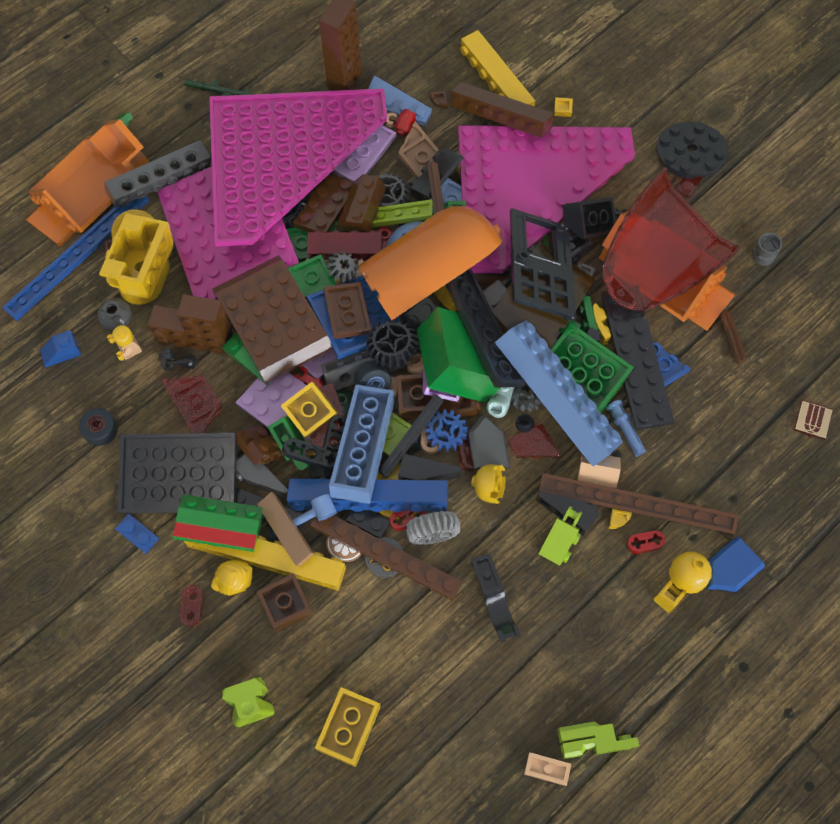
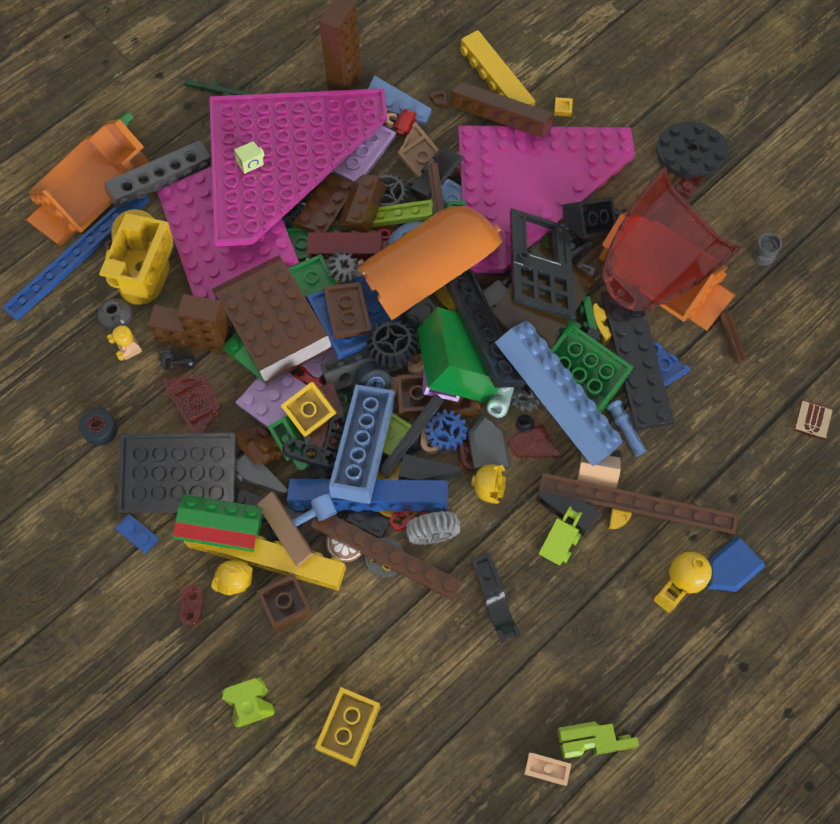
(60, 348): blue slope -> none
(249, 157): none -> yellowish green brick
(645, 537): red beam -> none

